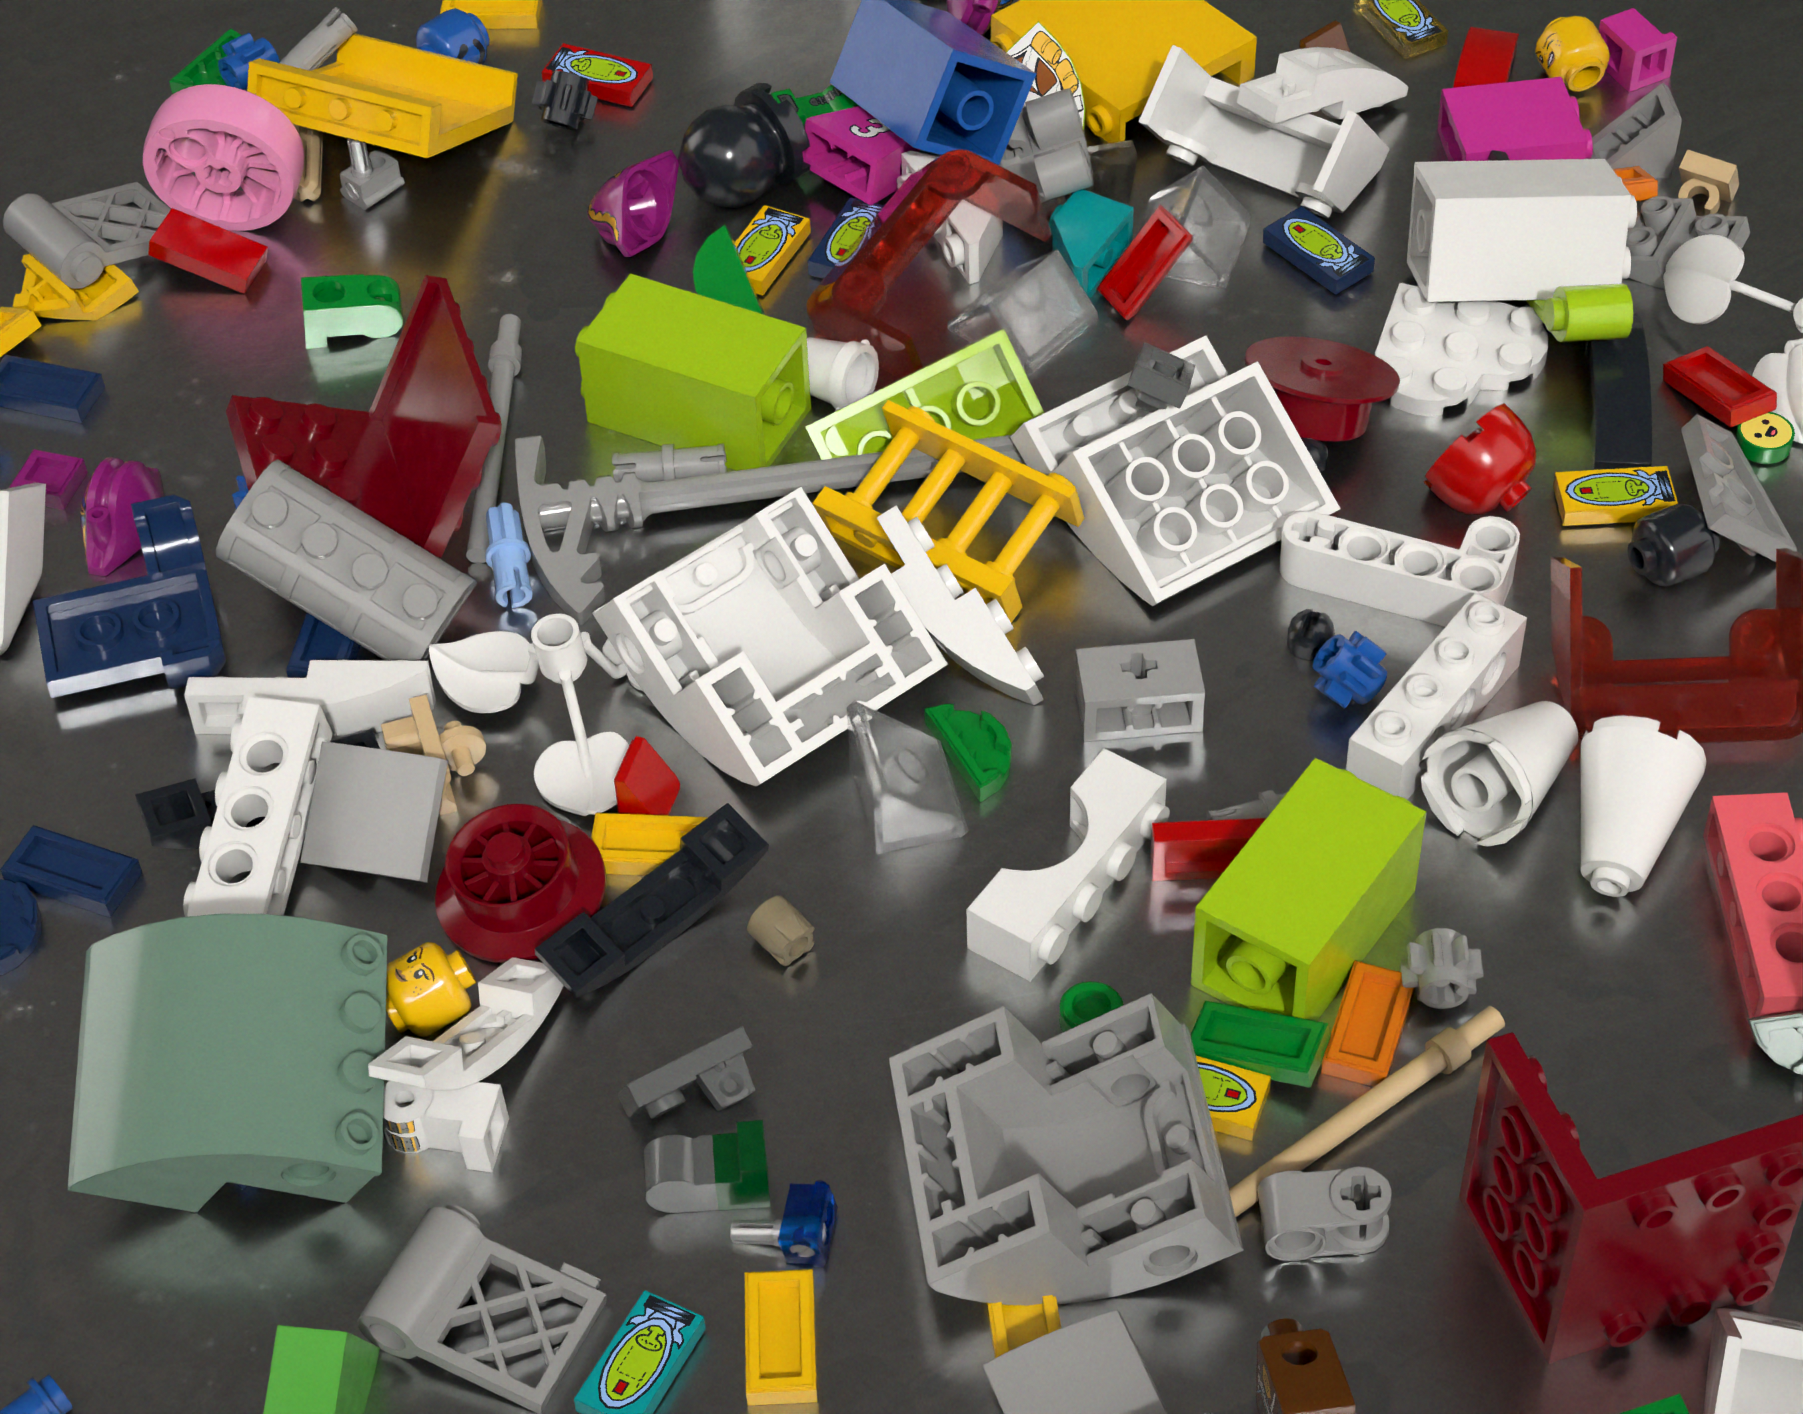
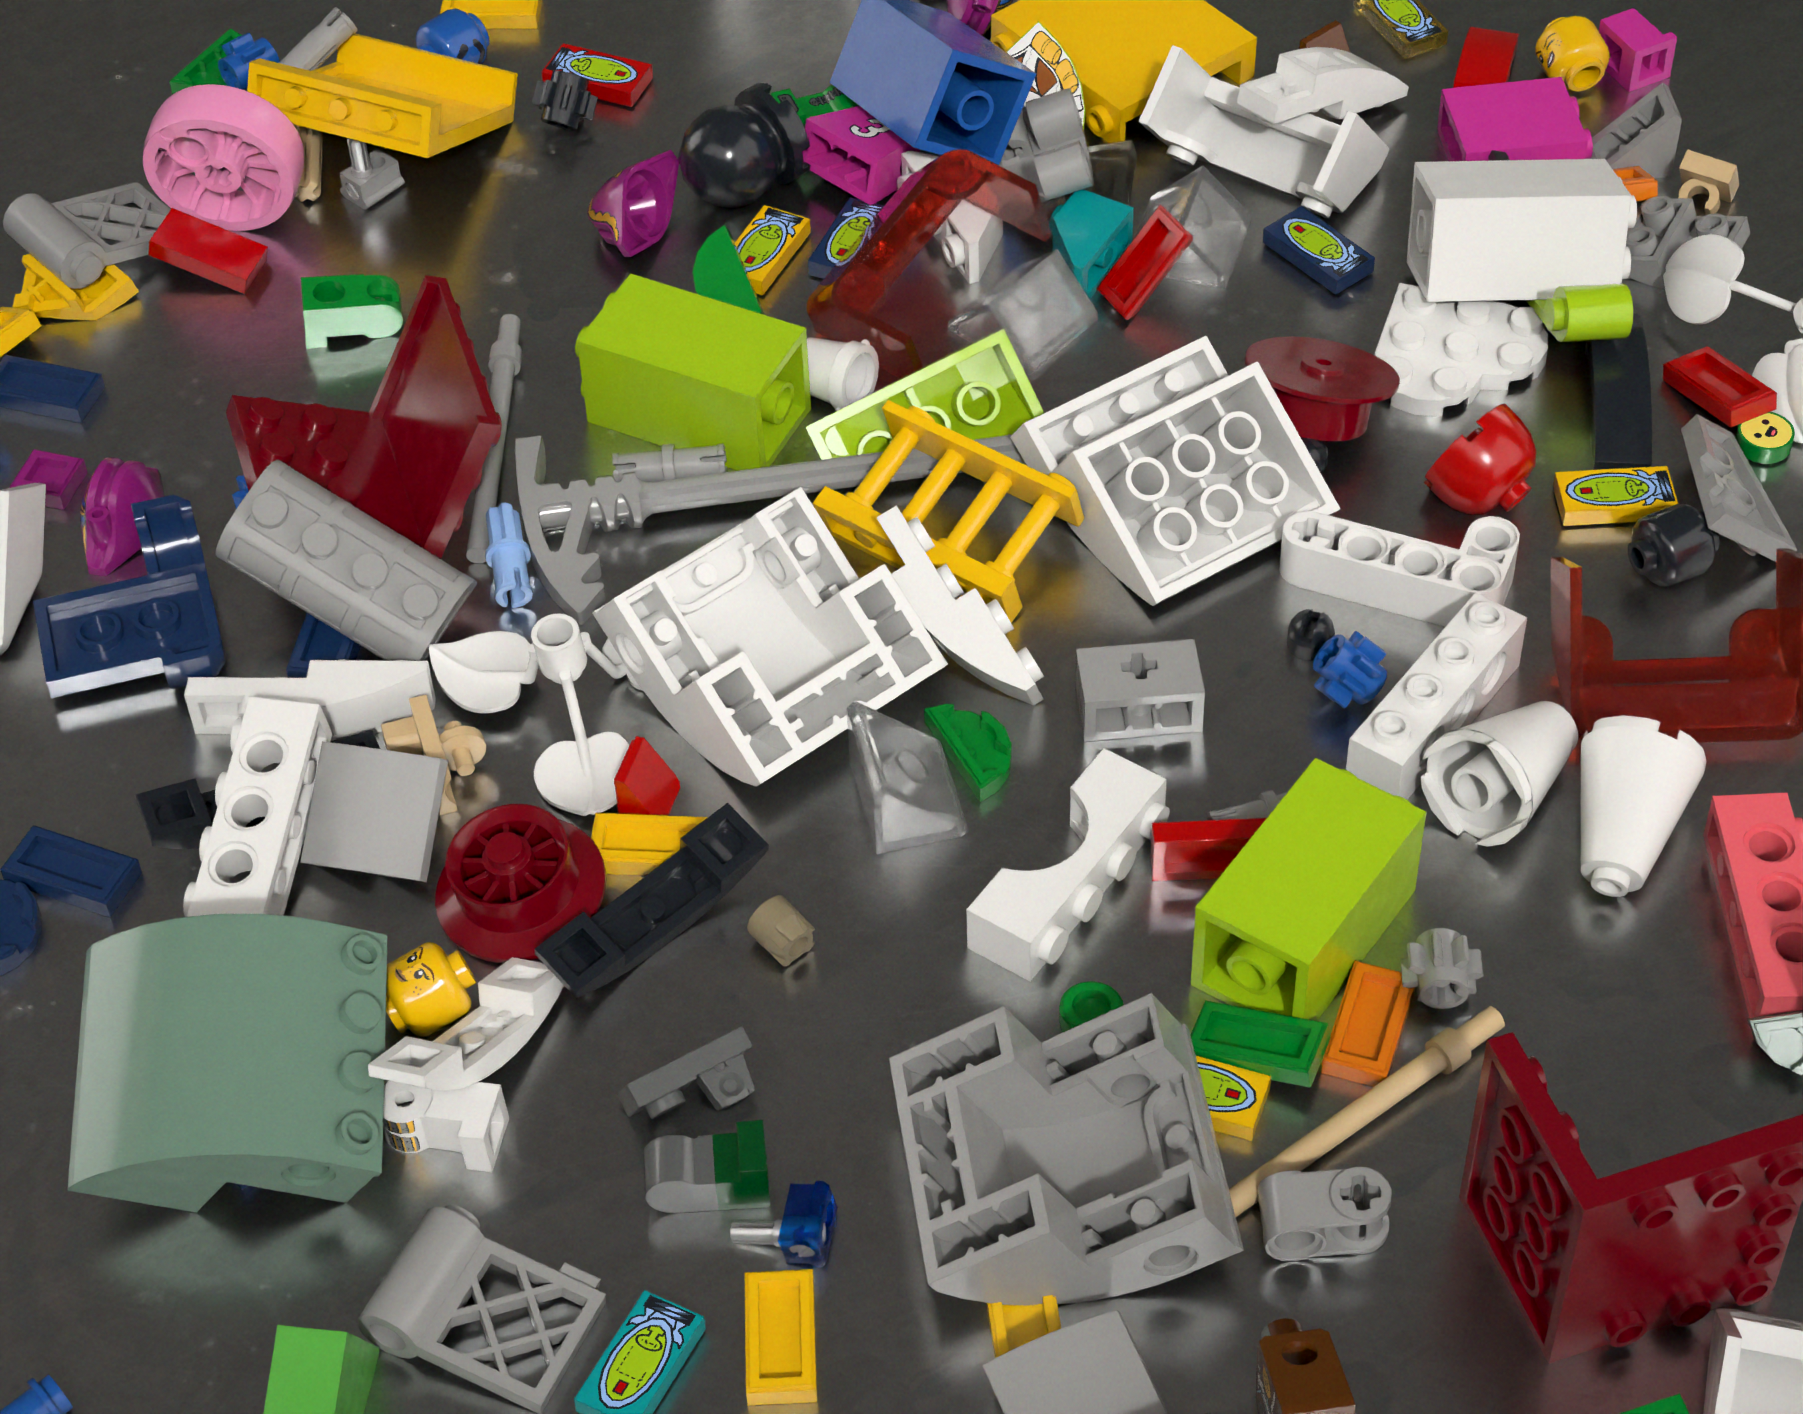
(1160, 379): dark grey hinge -> none

